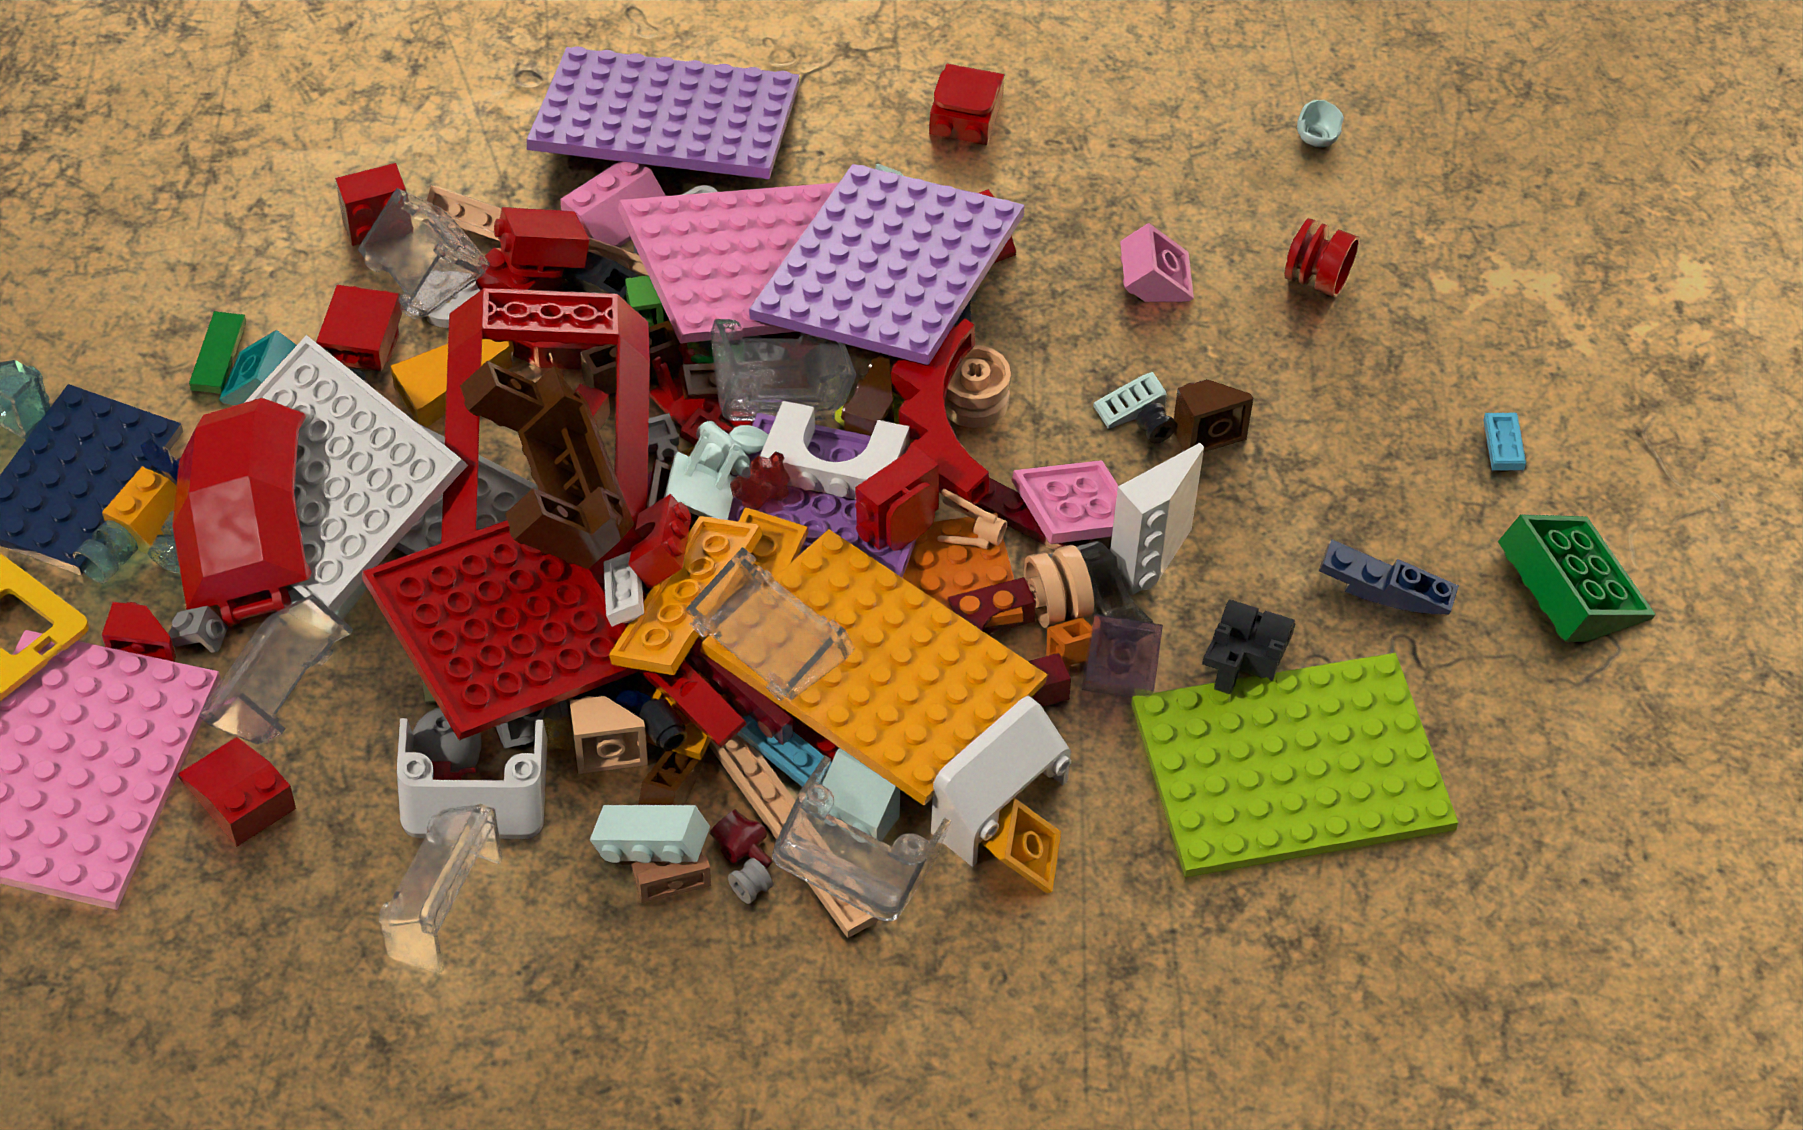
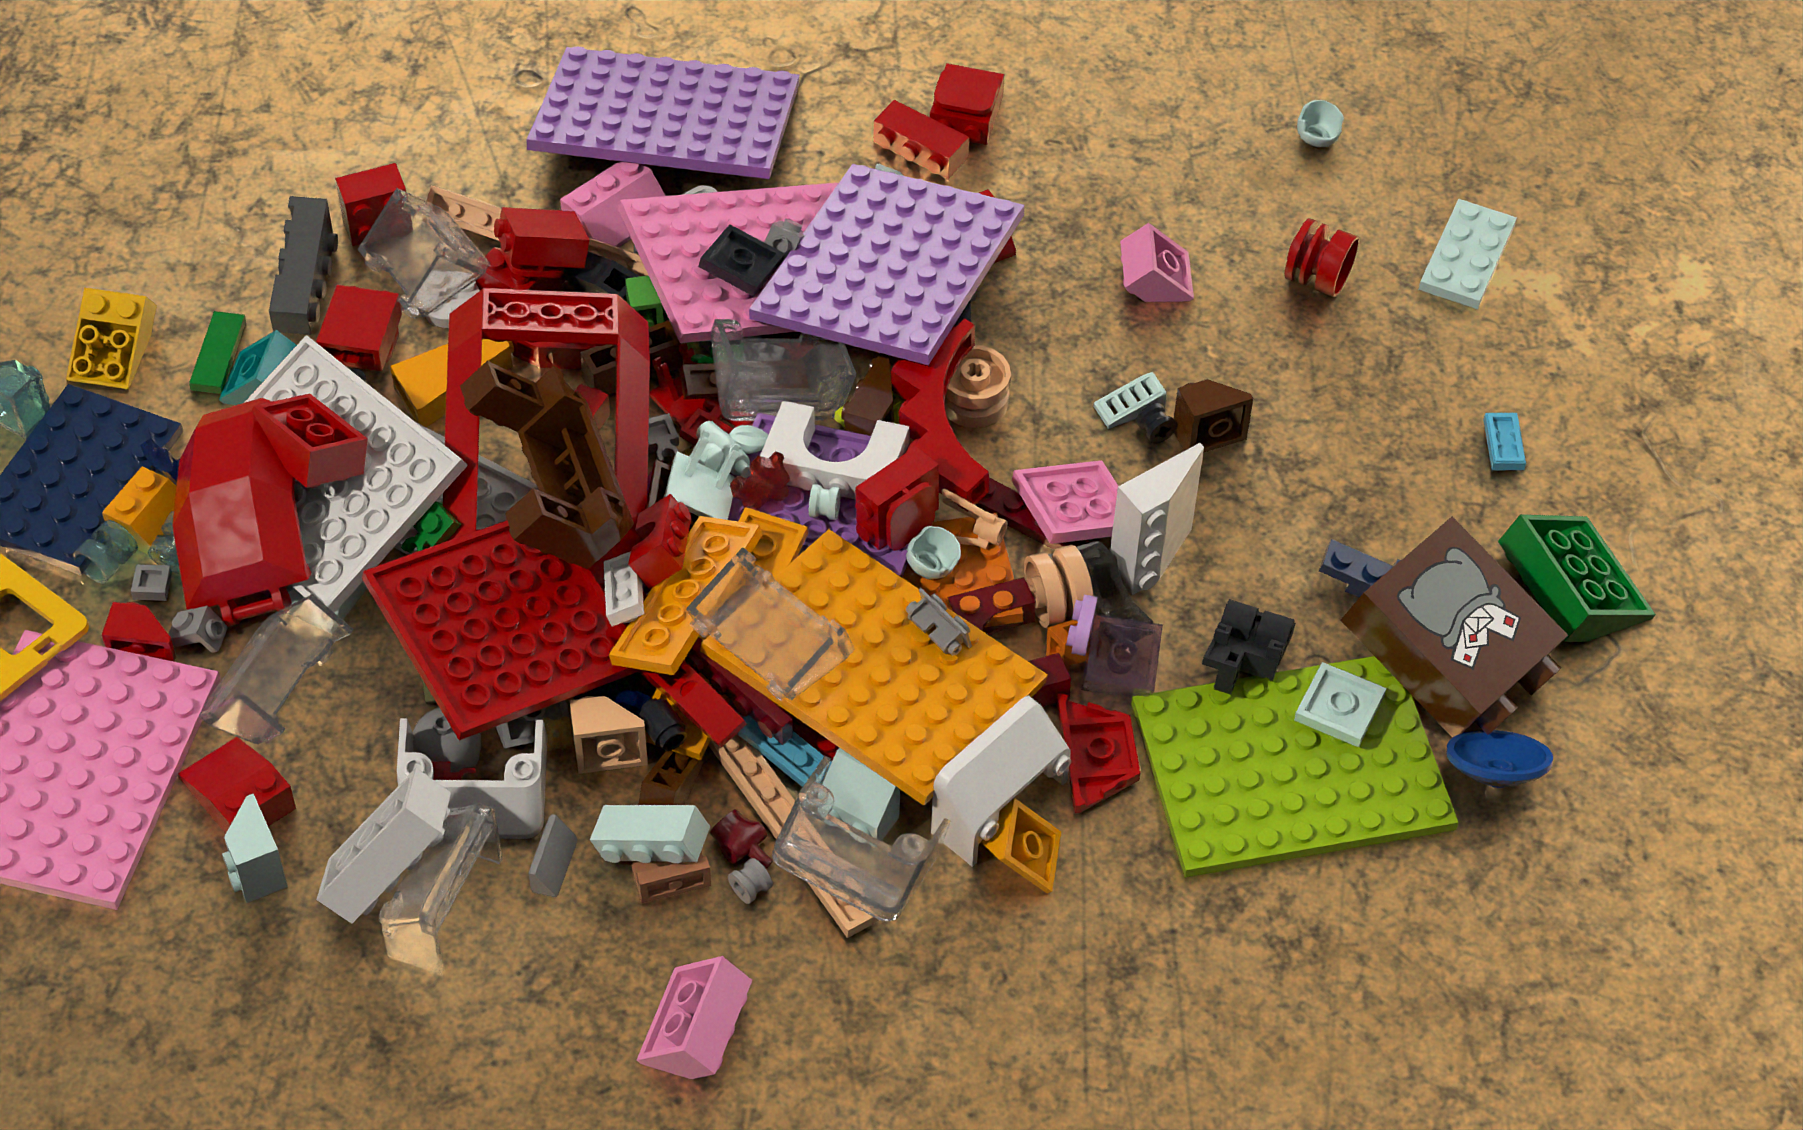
(110, 338): none -> yellow slope
(151, 582): none -> light grey plate
(252, 854): none -> light aqua slope
(303, 266): none -> dark grey wedge
(312, 440): none -> red slope
(385, 846): none -> white brick
(433, 529): none -> green plate
(552, 858): none -> light grey slope
(695, 1018): none -> bright pink slope
(741, 260): none -> black plate
(785, 236): none -> light grey bracket
(824, 502): none -> light aqua wheel
(921, 139): none -> red brick
(933, 552): none -> light aqua hair
(949, 631): none -> light grey hinge
(1079, 635): none -> lavender plate
(1101, 751): none -> red wing
(1340, 704): none -> light aqua plate
(1456, 631): none -> reddish brown brick
(1467, 253): none -> light aqua plate
(1499, 758): none -> blue dish

